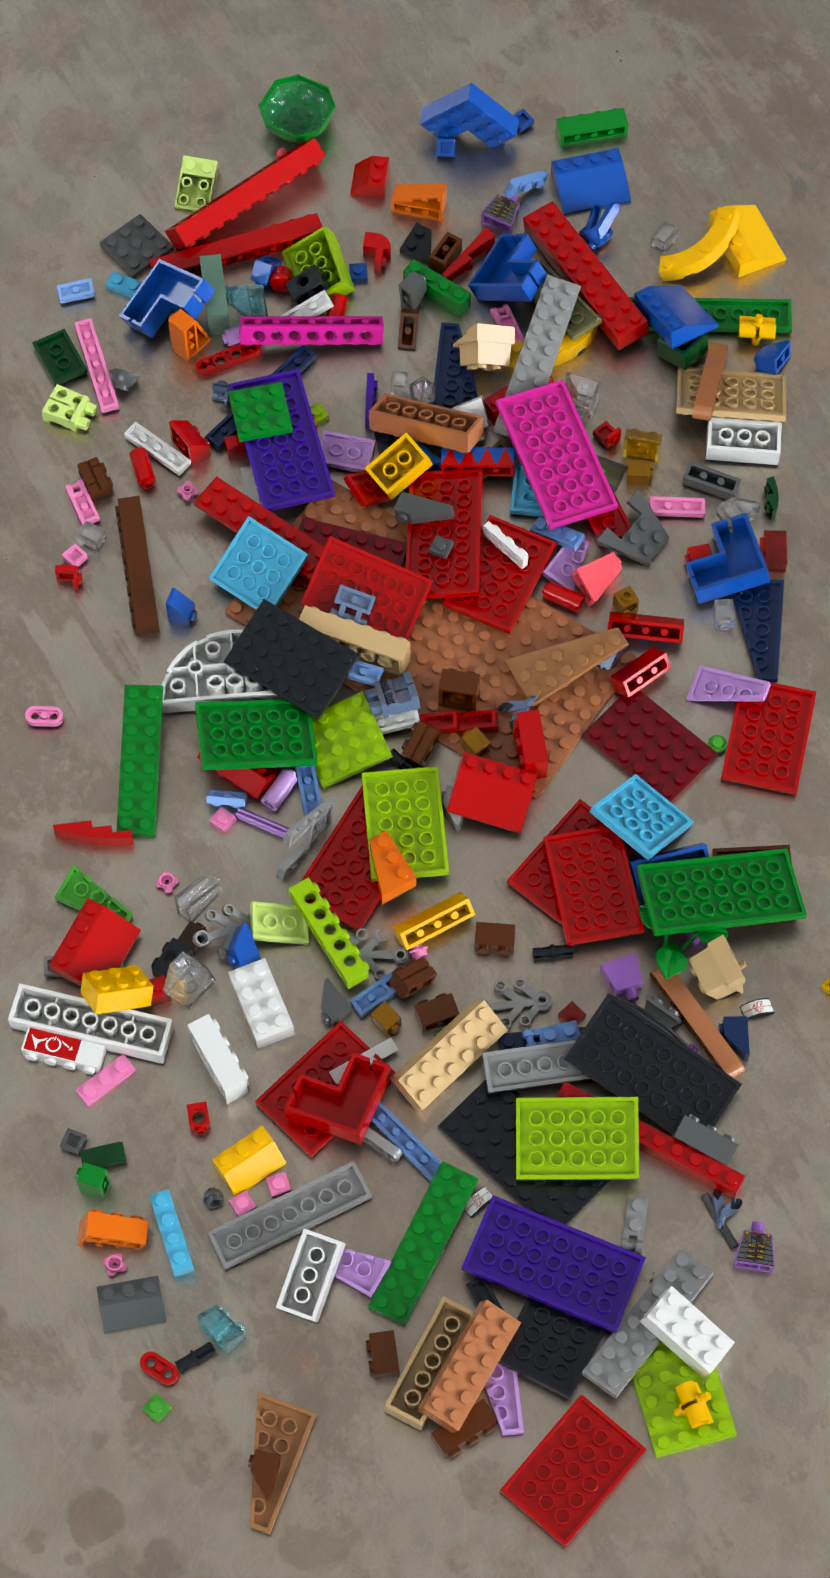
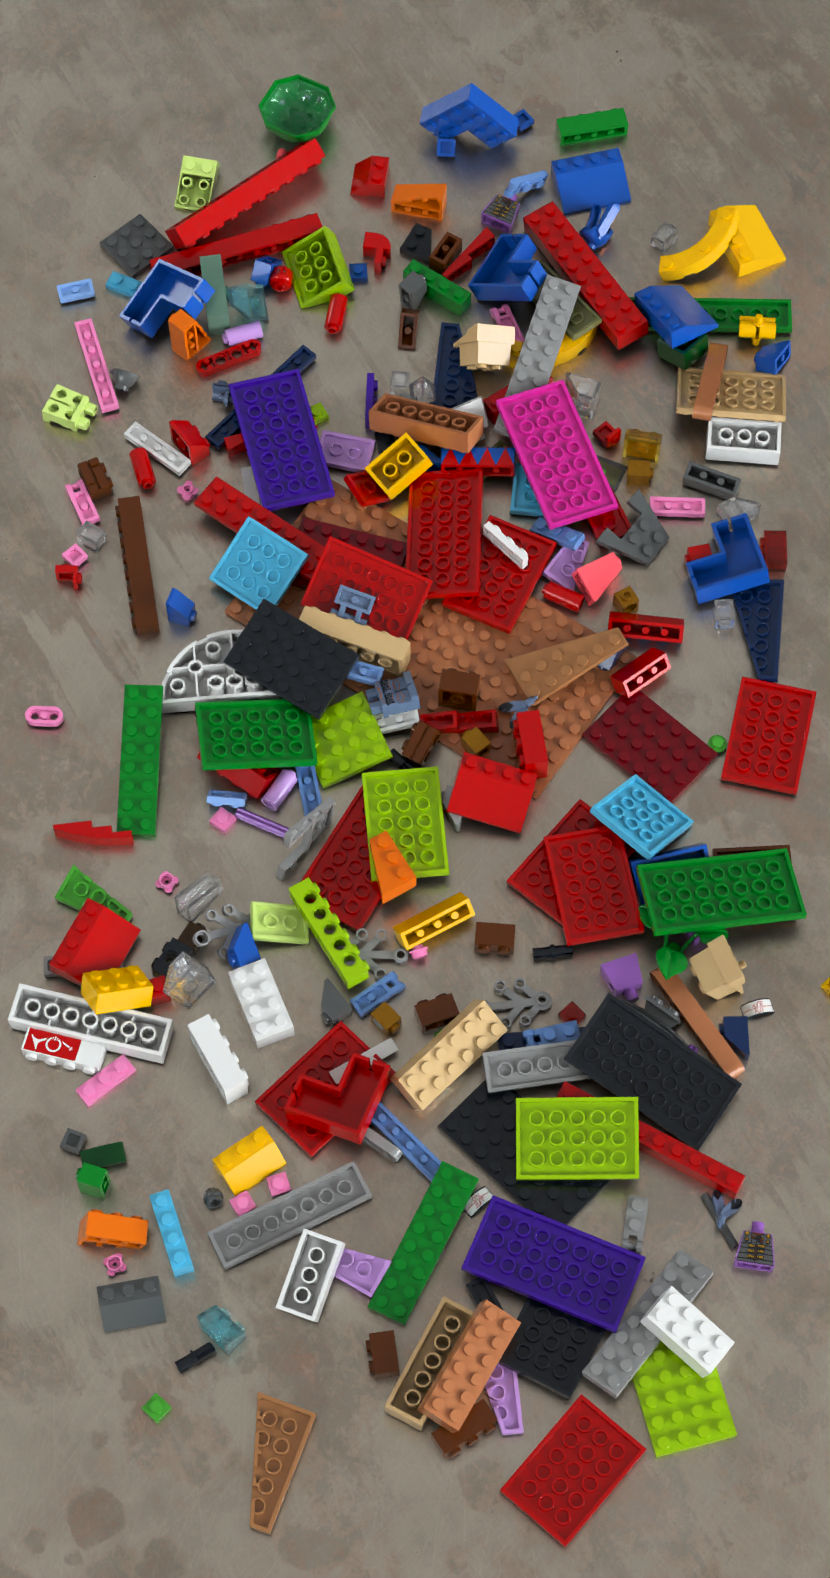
(59, 357): dark green plate -> none
(159, 1369): red plate -> none
(195, 1110): red brick -> none
(260, 412): green plate -> none
(264, 1470): reddish brown slope -> none
(304, 324): dark pink brick -> none
(307, 284): black brick -> none
(313, 306): white plate -> none
(412, 977): reddish brown brick -> none
(417, 509): dark grey slope -> none
(441, 547): dark grey plate -> none
(693, 1404): yellow pin -> none
(705, 1139): dark grey brick -> none
(720, 685): lavender wing -> none
(772, 498): dark green slope -> none

